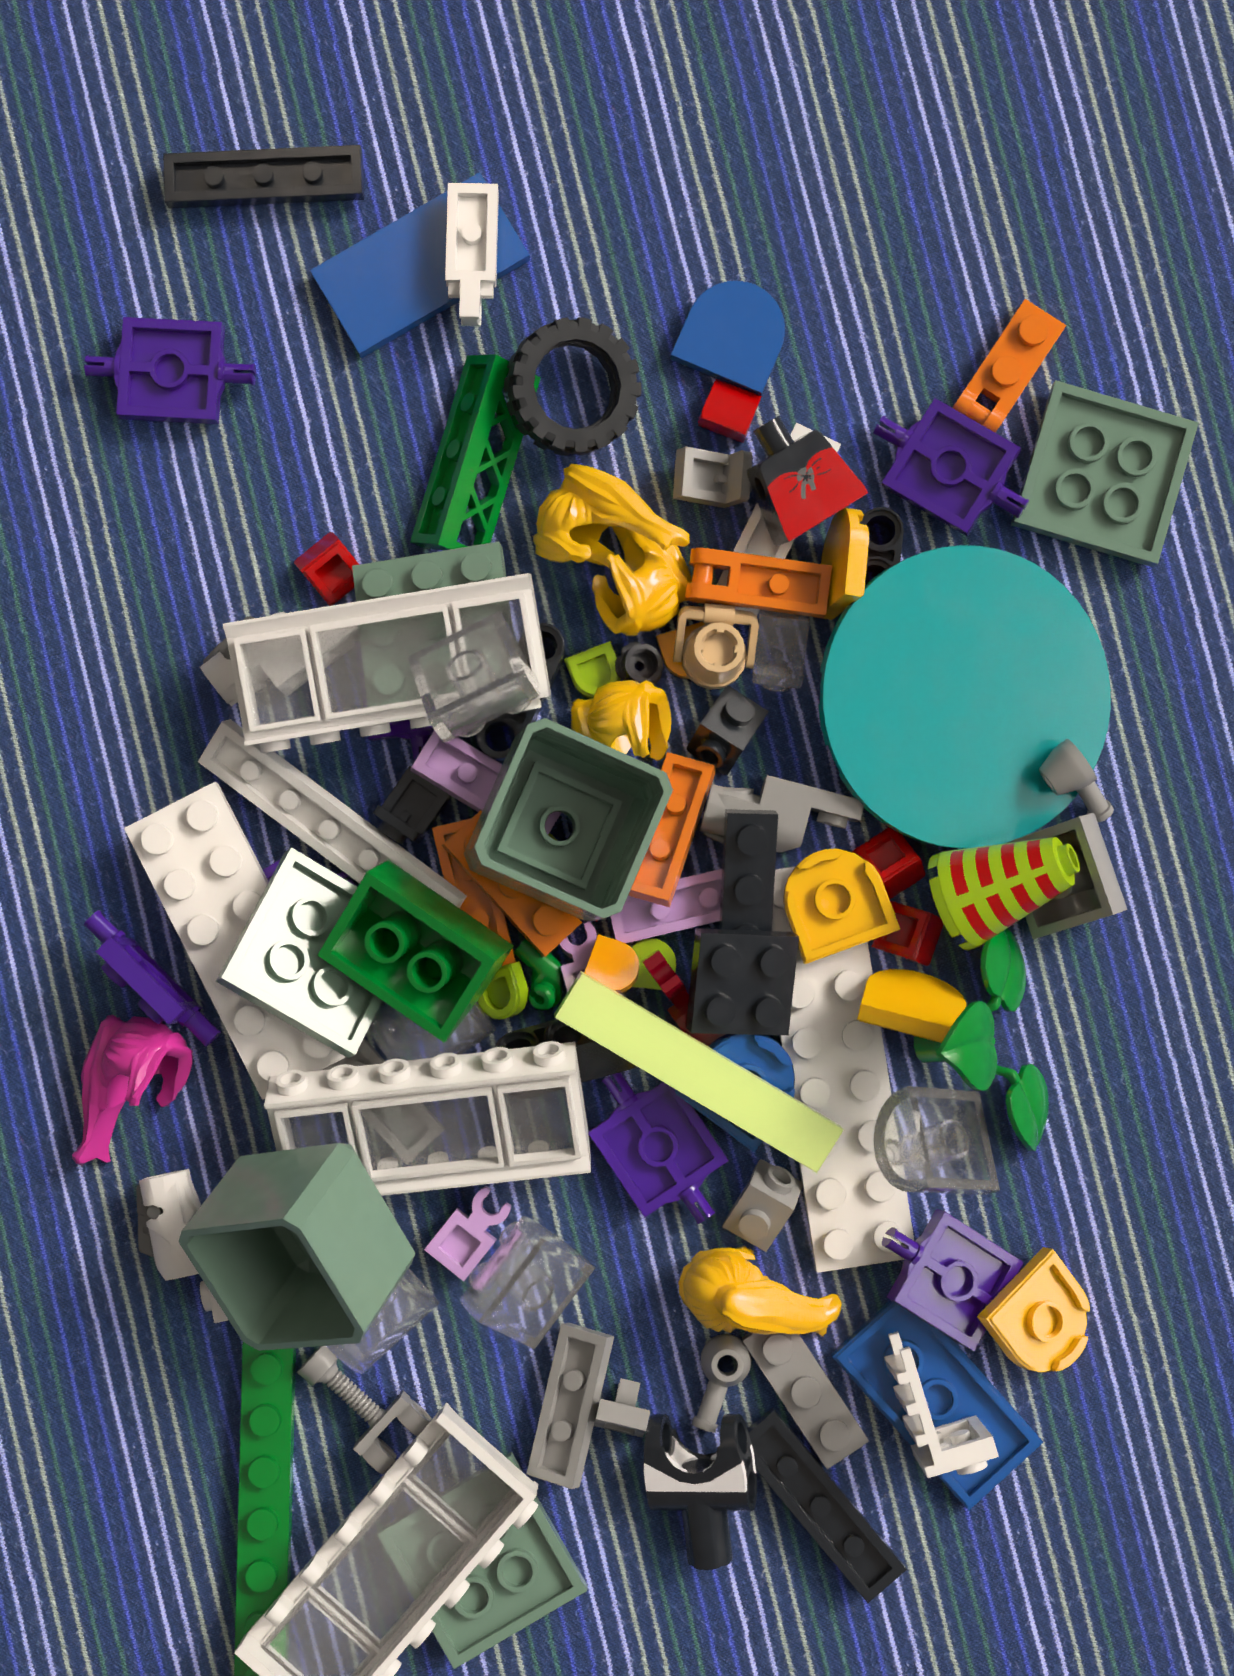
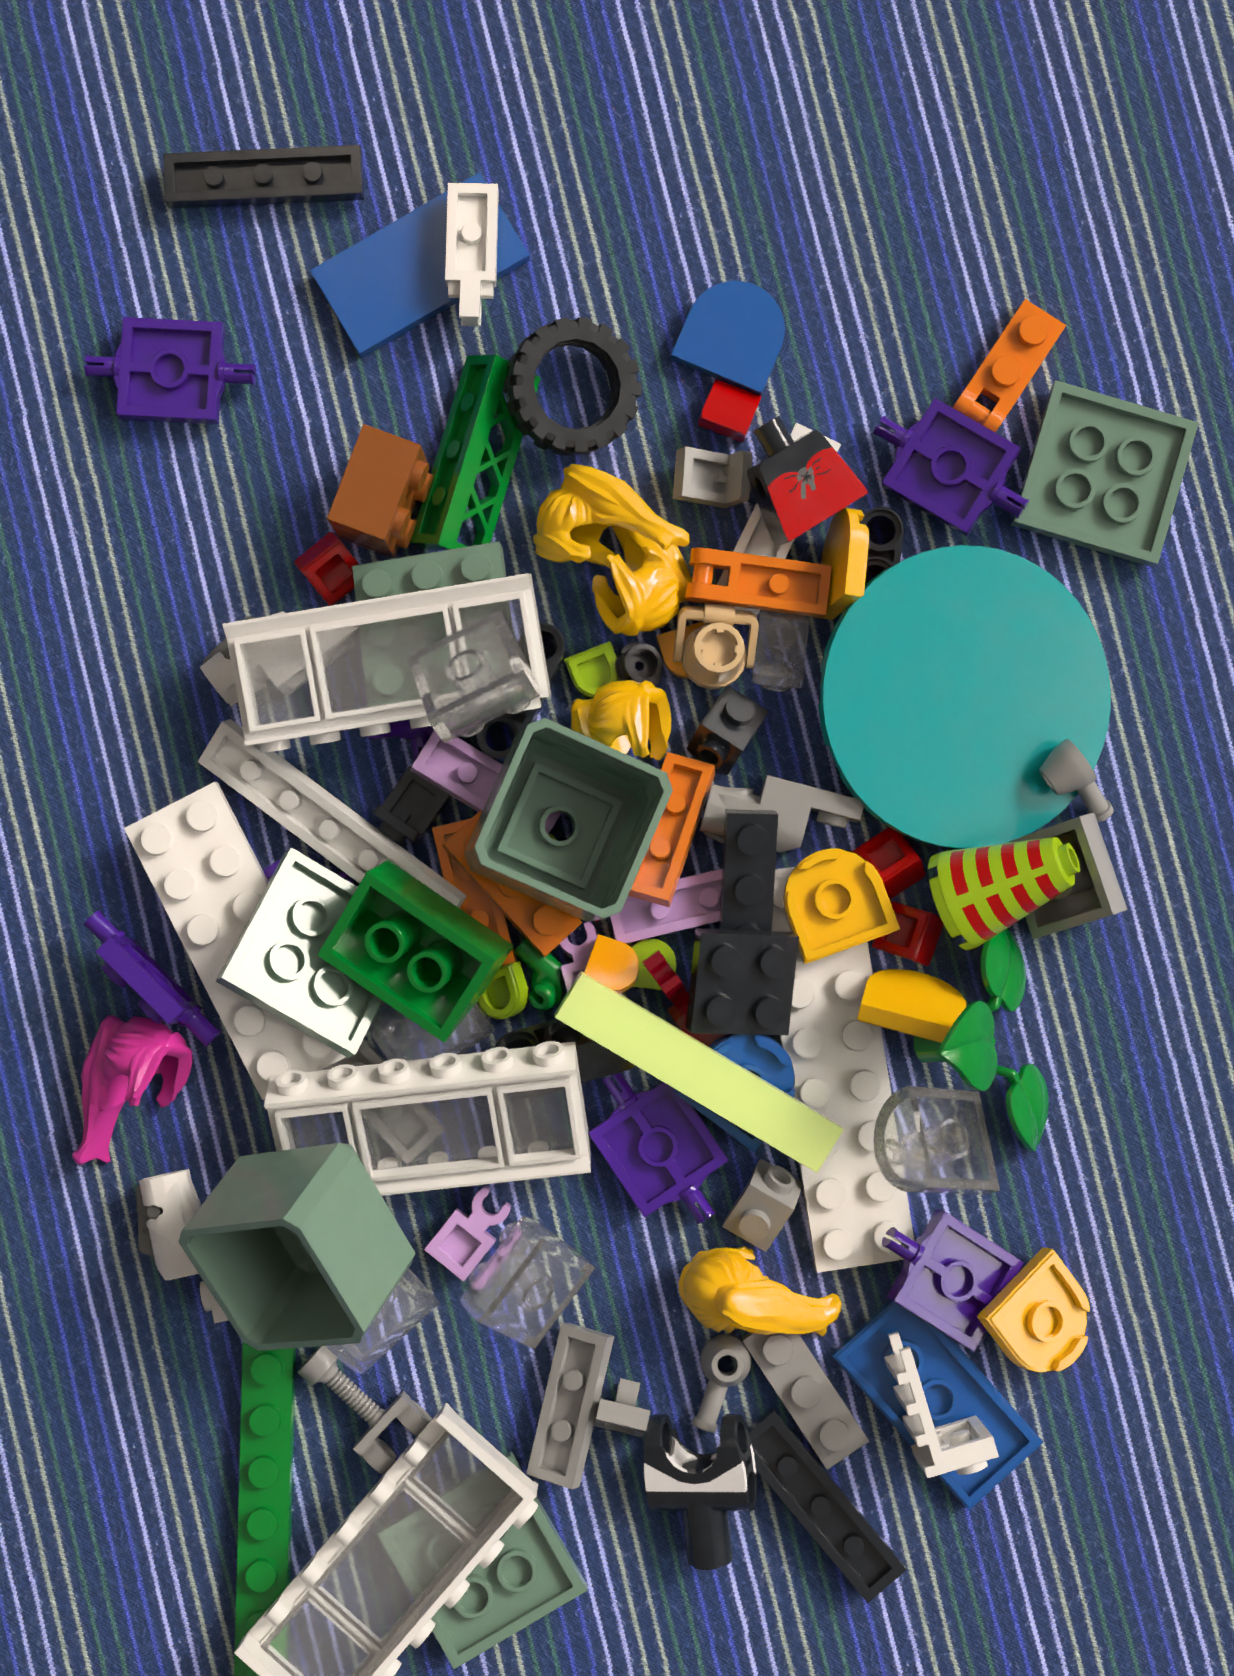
(380, 492): none -> dark orange brick

